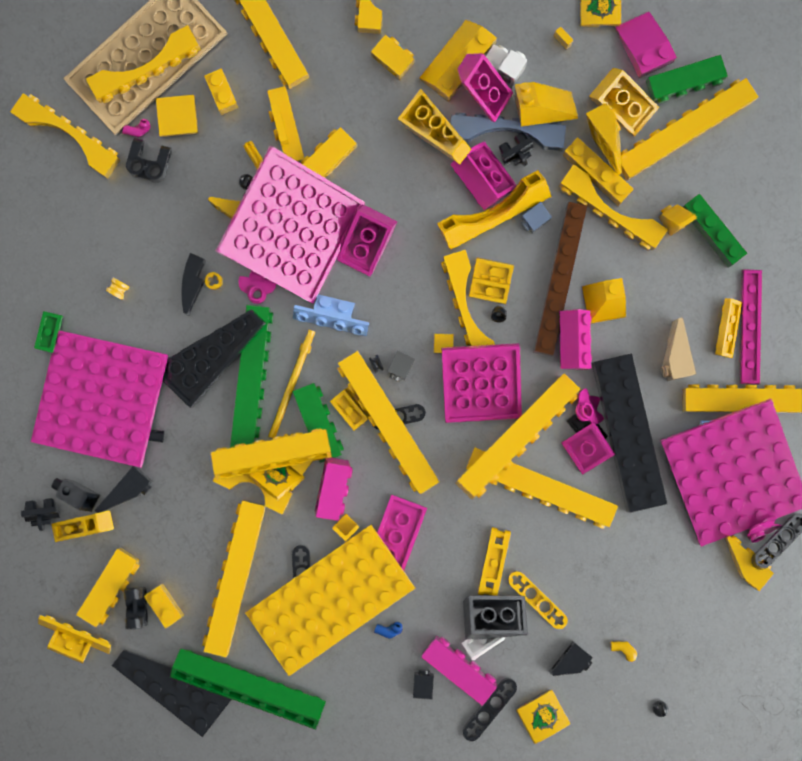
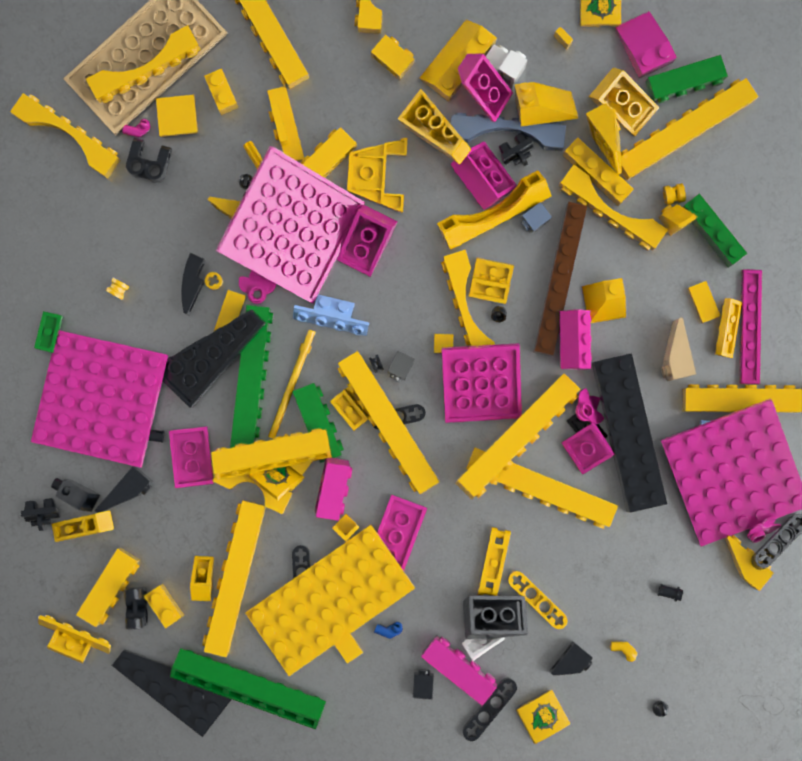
(191, 457): none -> dark pink plate
(202, 578): none -> yellow slope
(230, 309): none -> yellow tile
(348, 648): none -> yellow tile
(368, 172): none -> yellow wing
(670, 592): none -> black pin
(674, 194): none -> yellow wheel
(704, 302): none -> yellow tile

